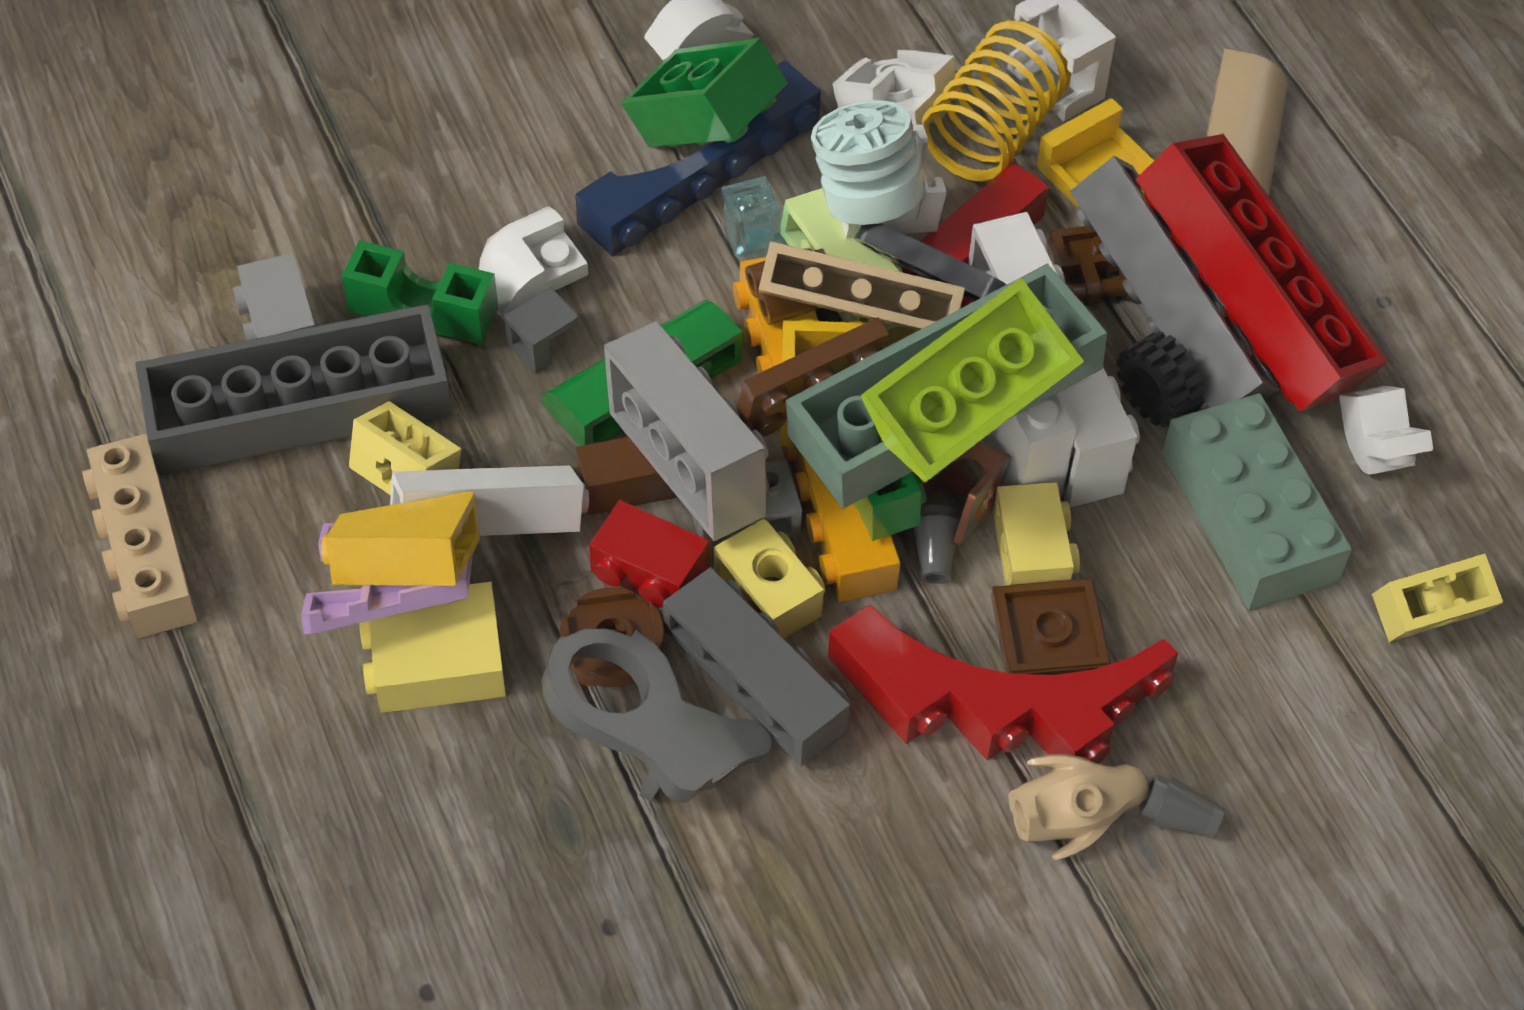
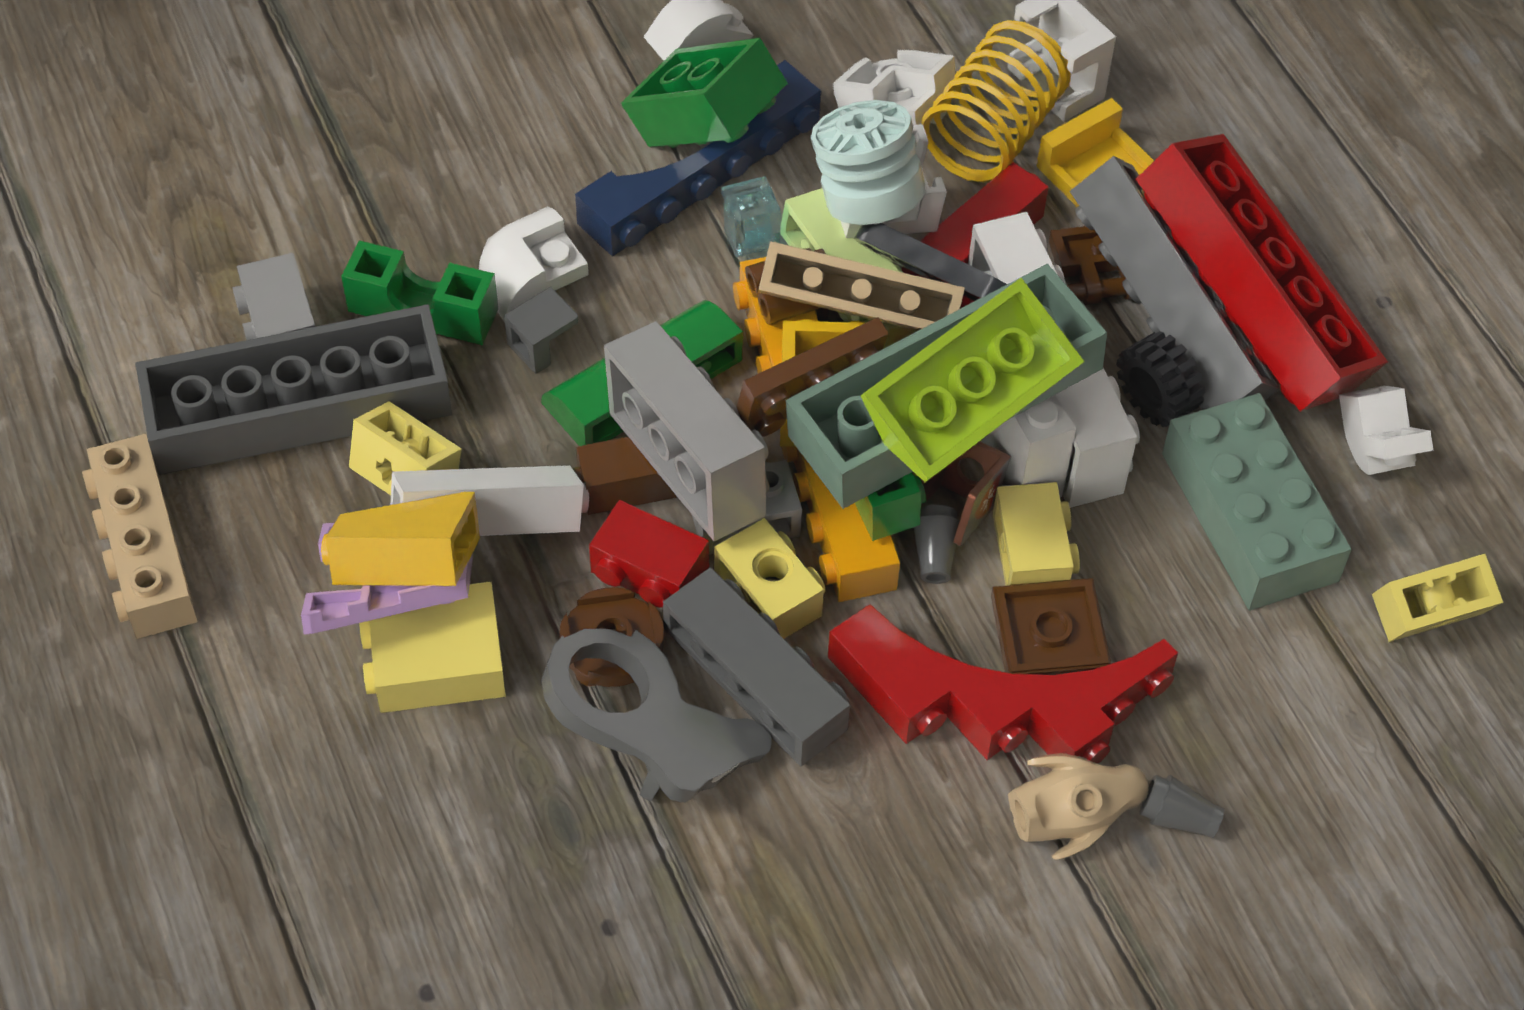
(1250, 110): tan brick -> none

